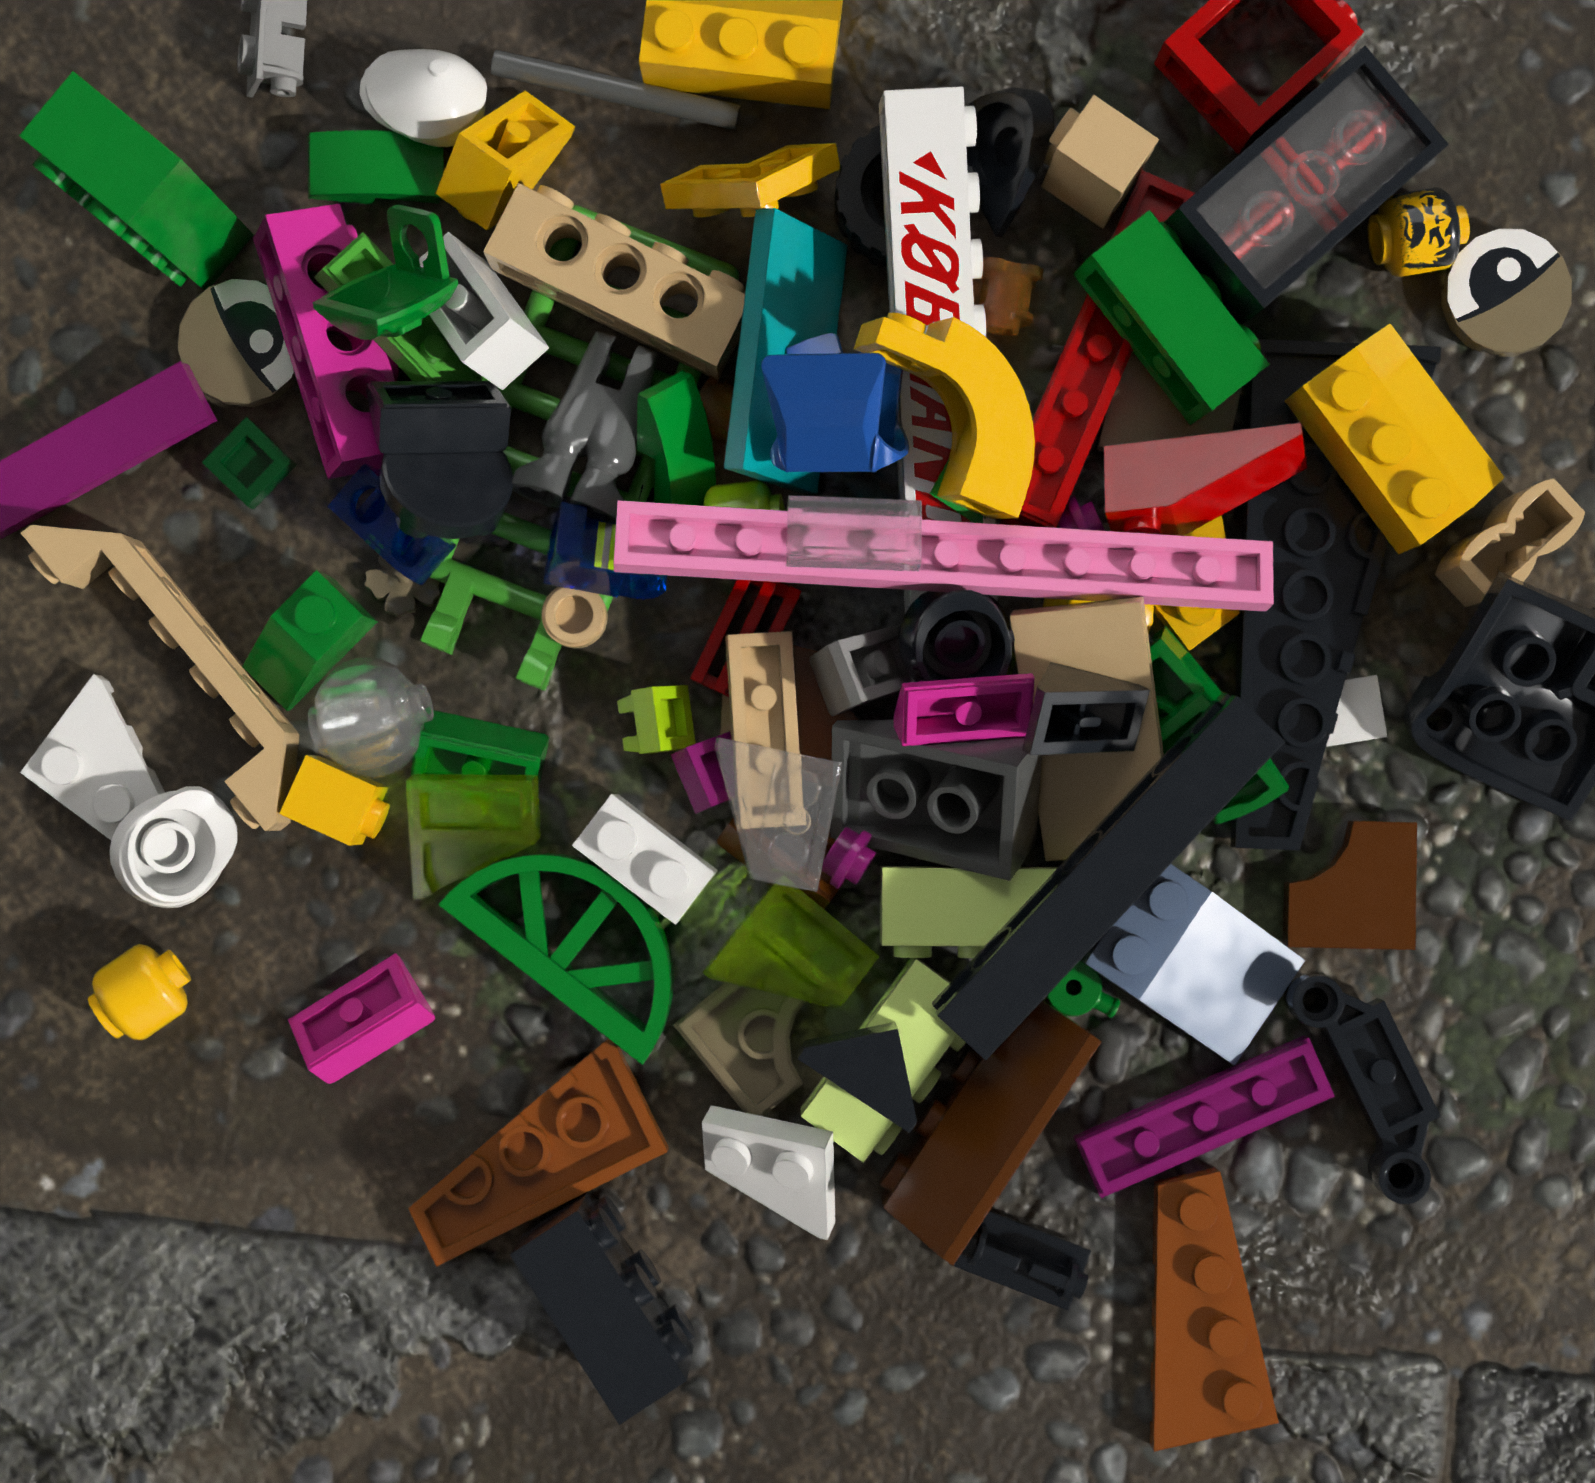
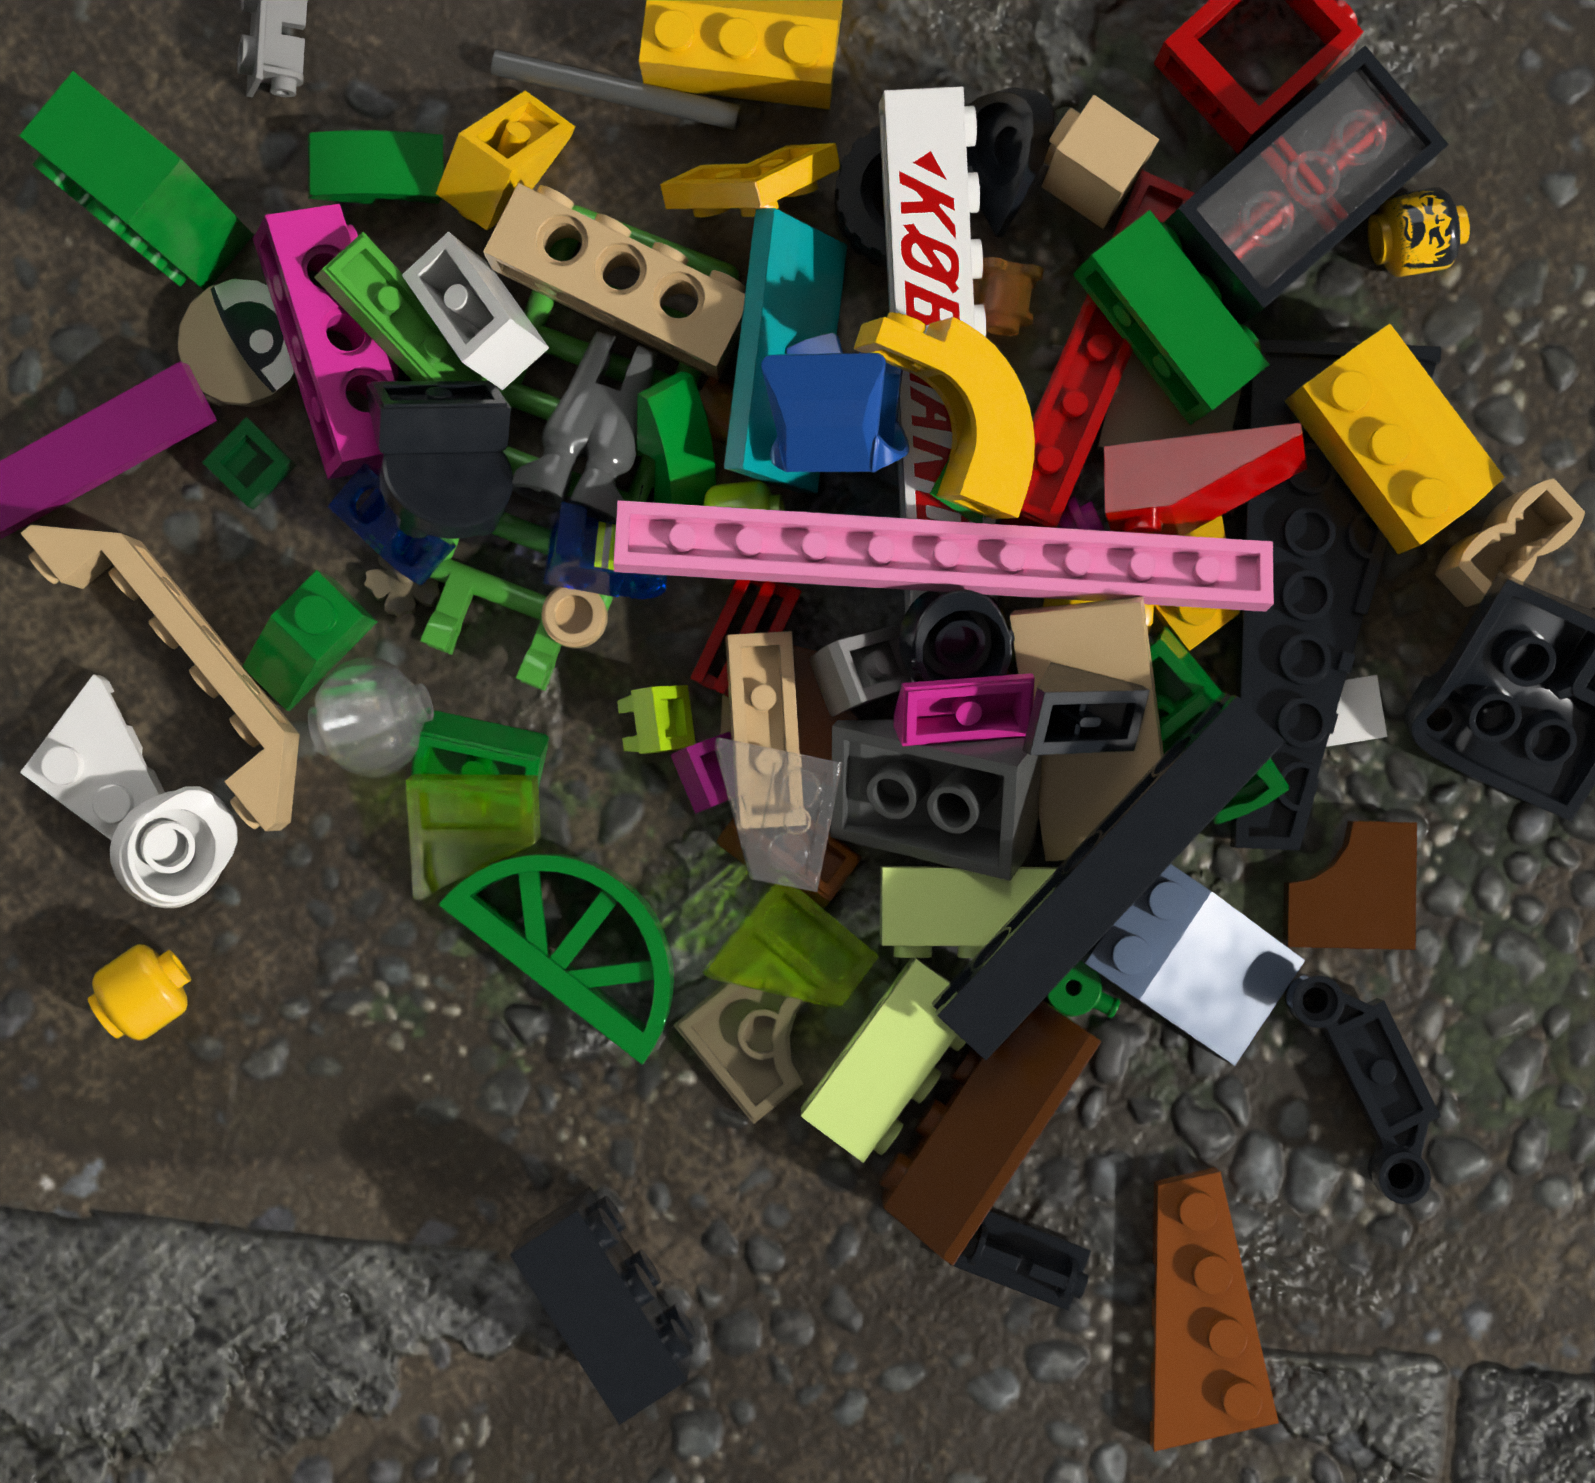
(336, 801): yellow brick -> none
(360, 1020): dark pink slope -> none
(397, 295): green piece -> none
(424, 94): white hat -> none
(554, 1150): dark orange wing -> none
(644, 858): white brick -> none
(775, 1164): white wing -> none
(848, 857): magenta plate -> none
(854, 533): clear tile -> none
(867, 1066): black slope -> none
(1203, 1116): magenta tile -> none
(1506, 292): tile -> none

